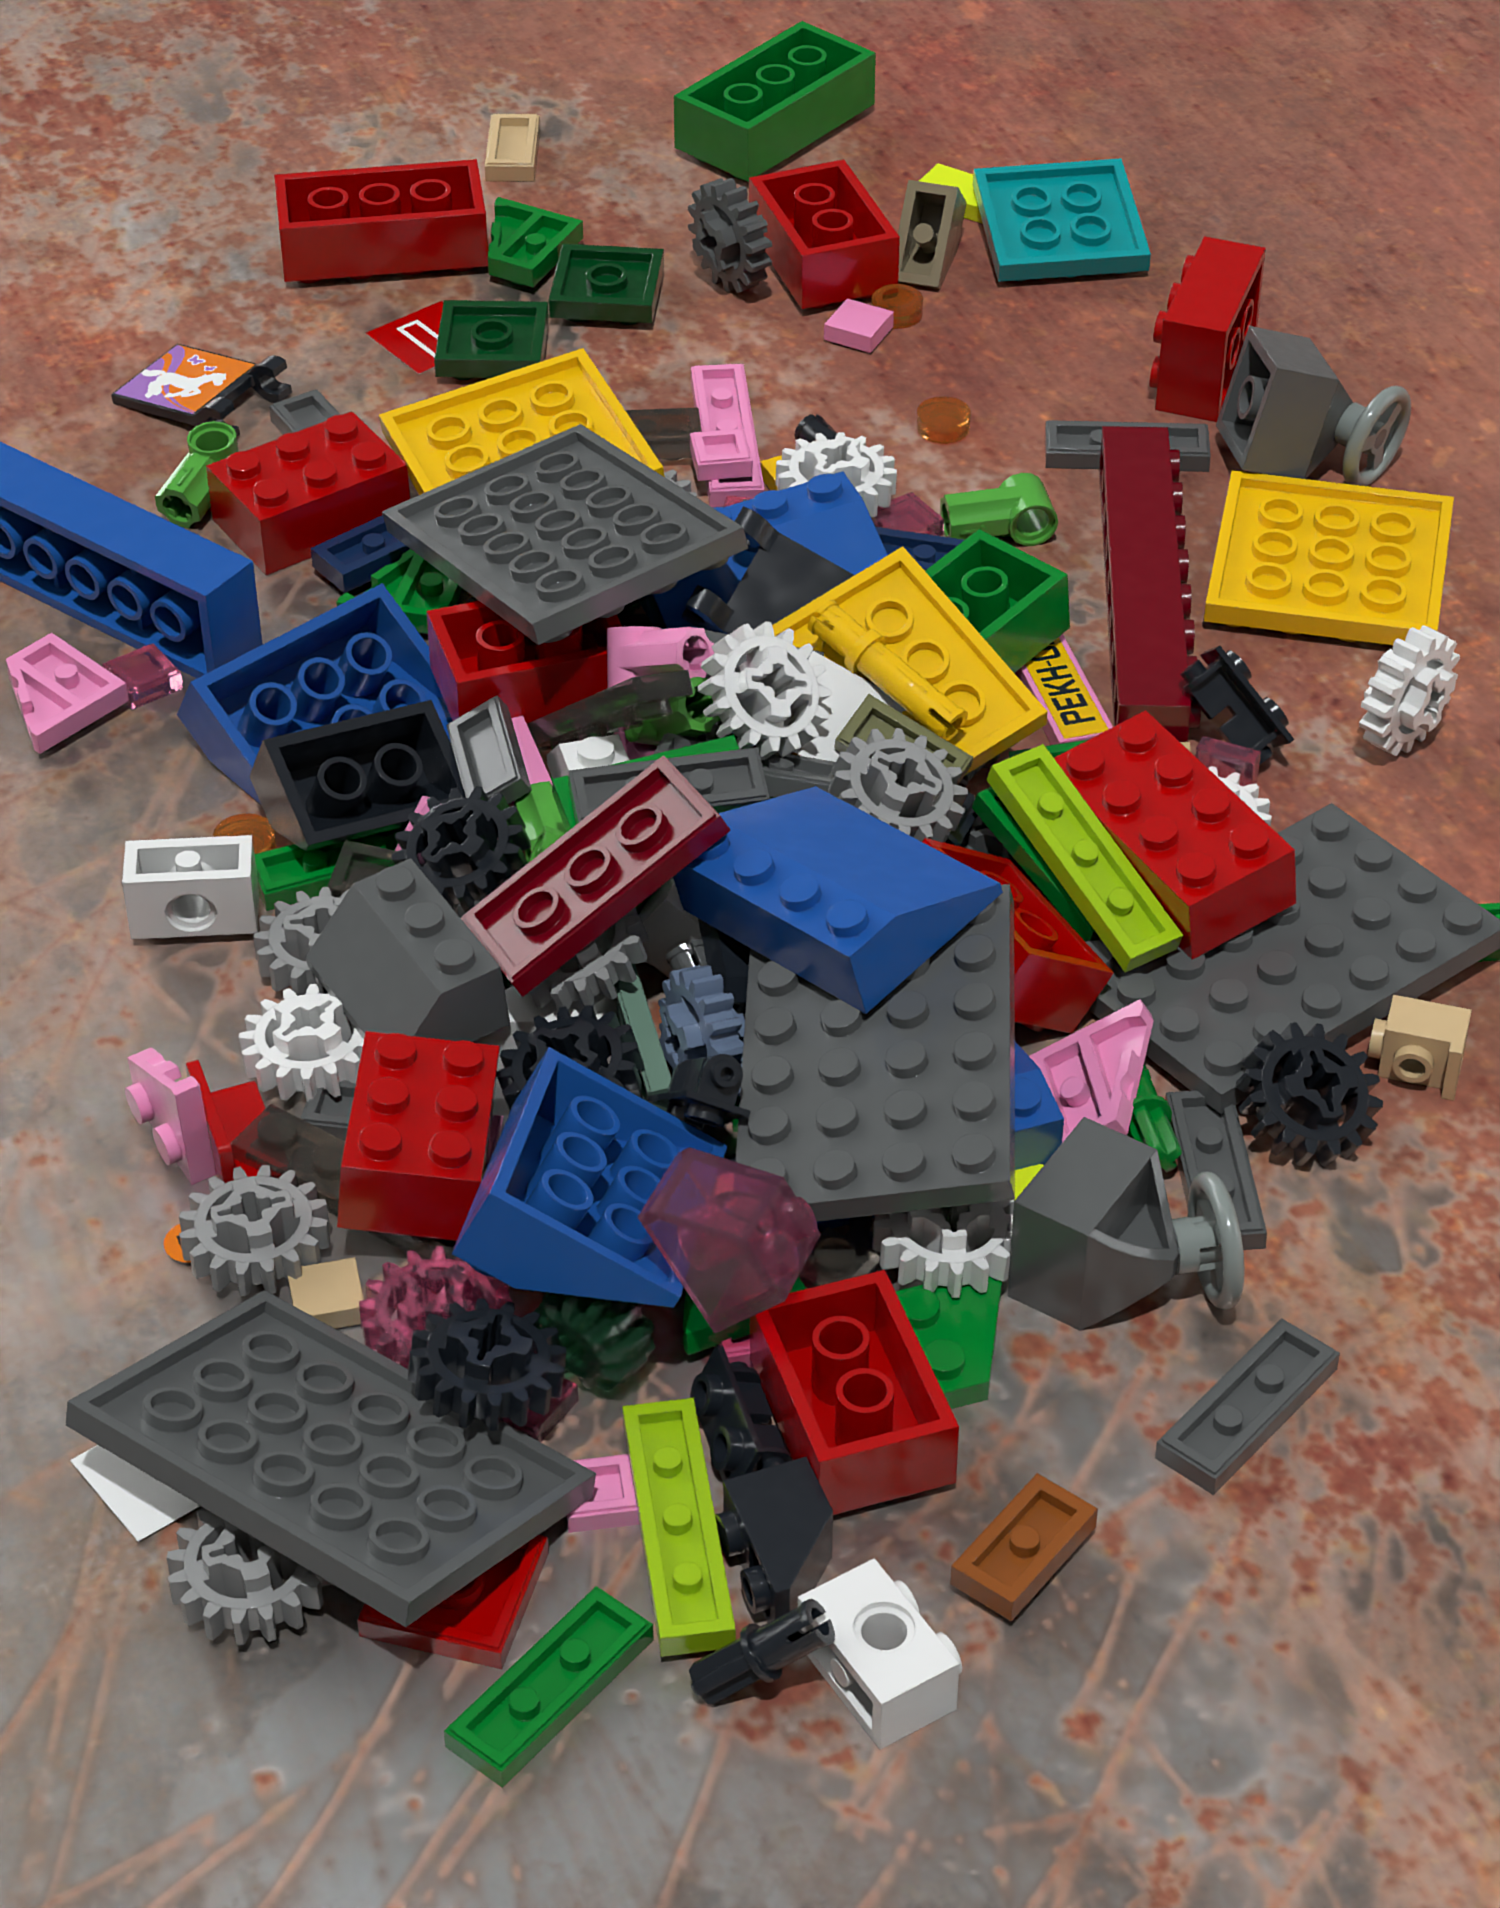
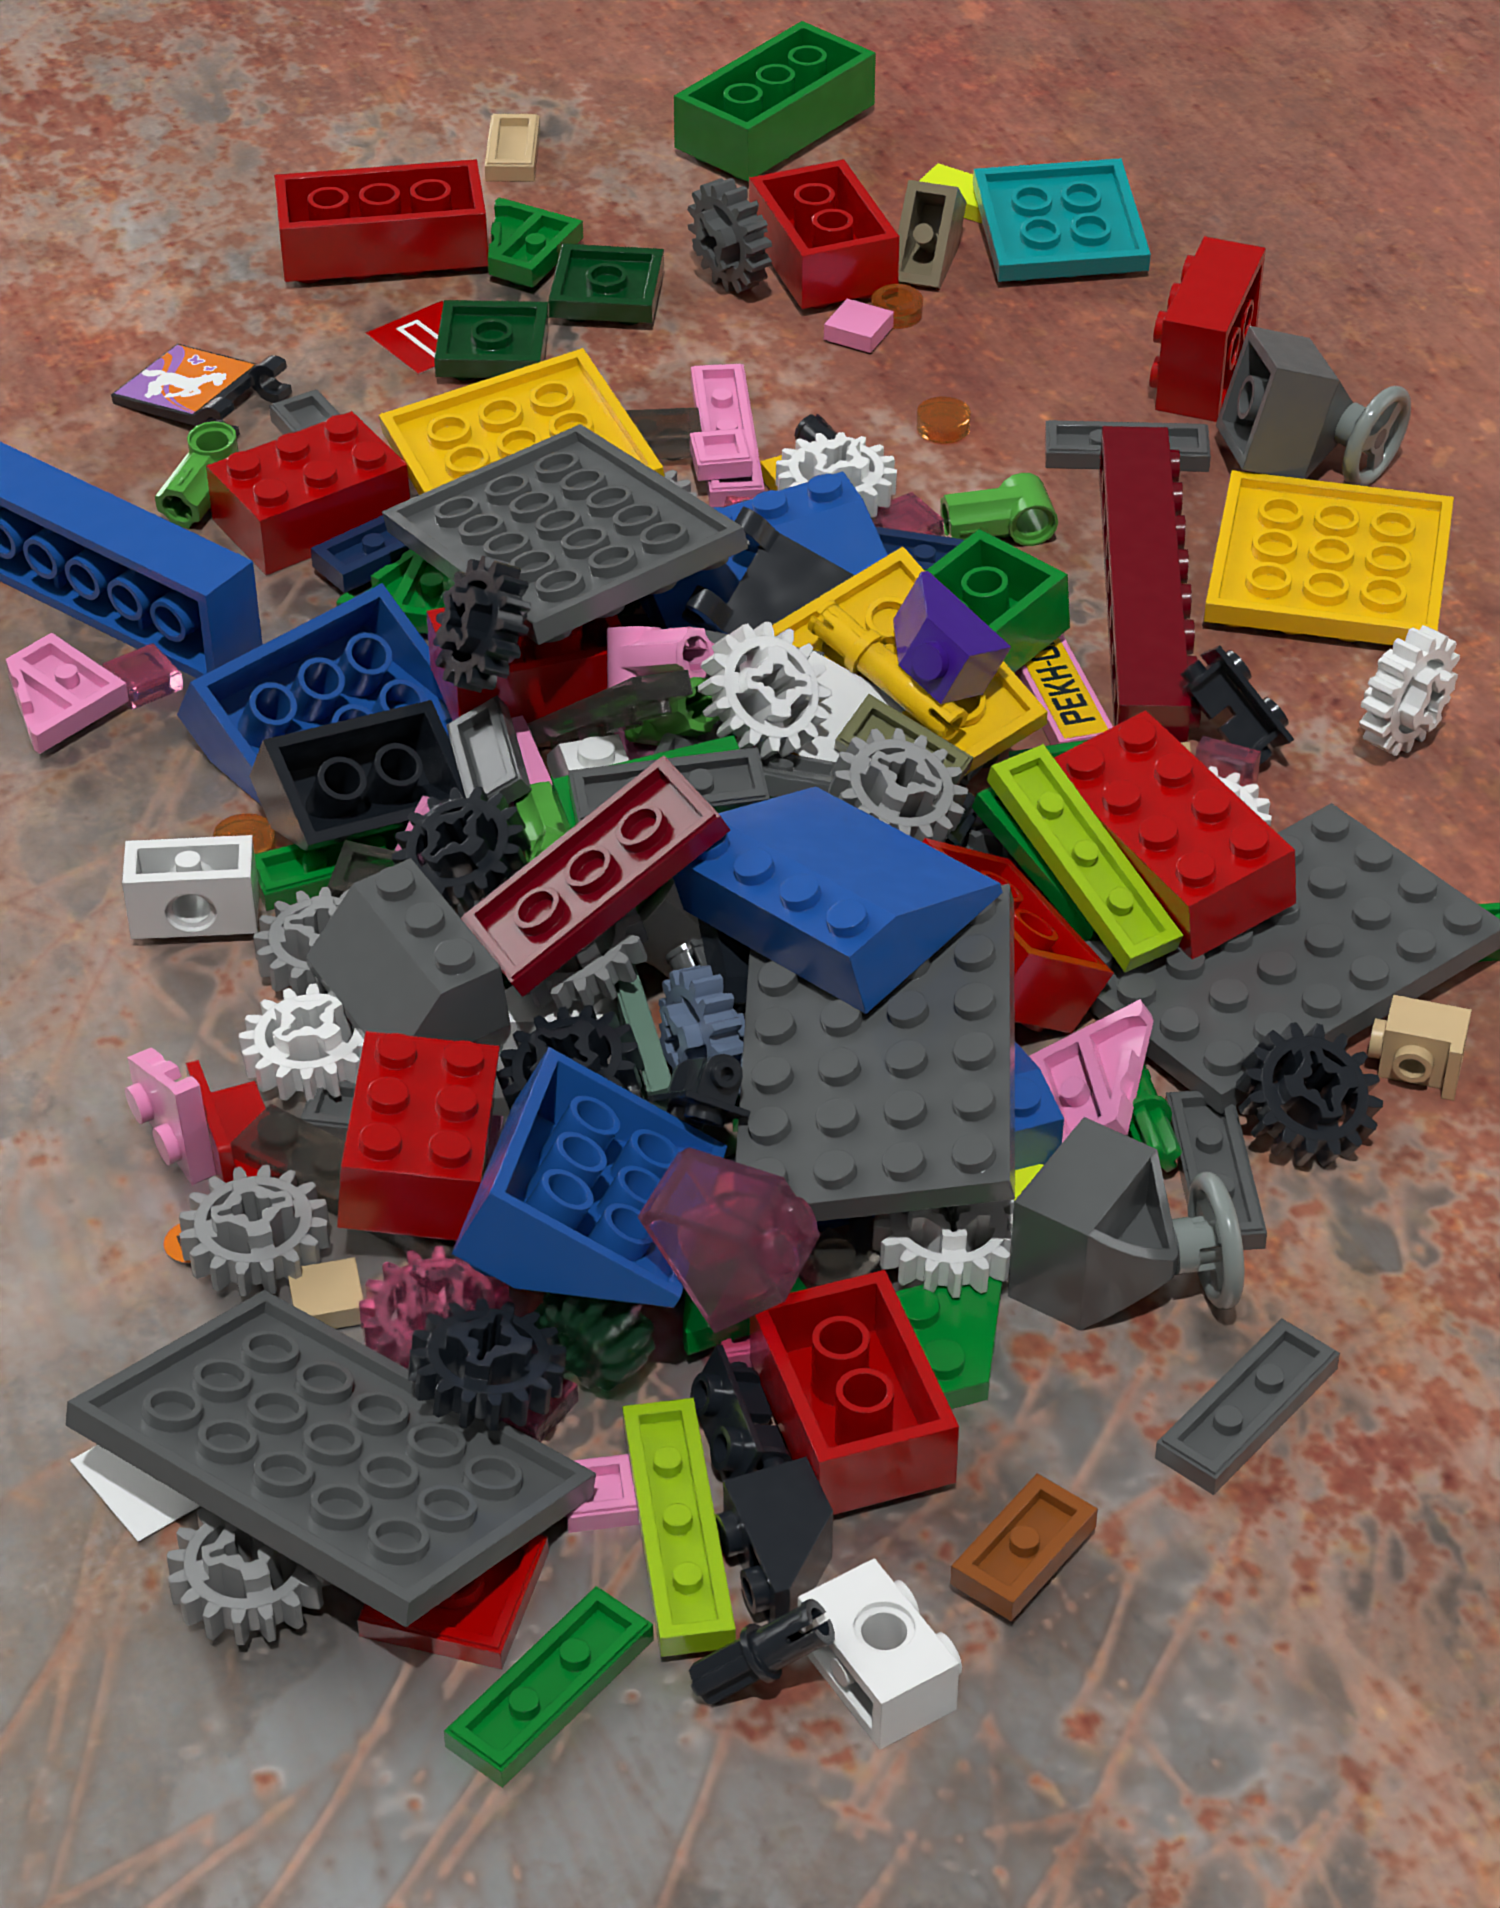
(482, 624): none -> black gear
(945, 643): none -> dark purple slope

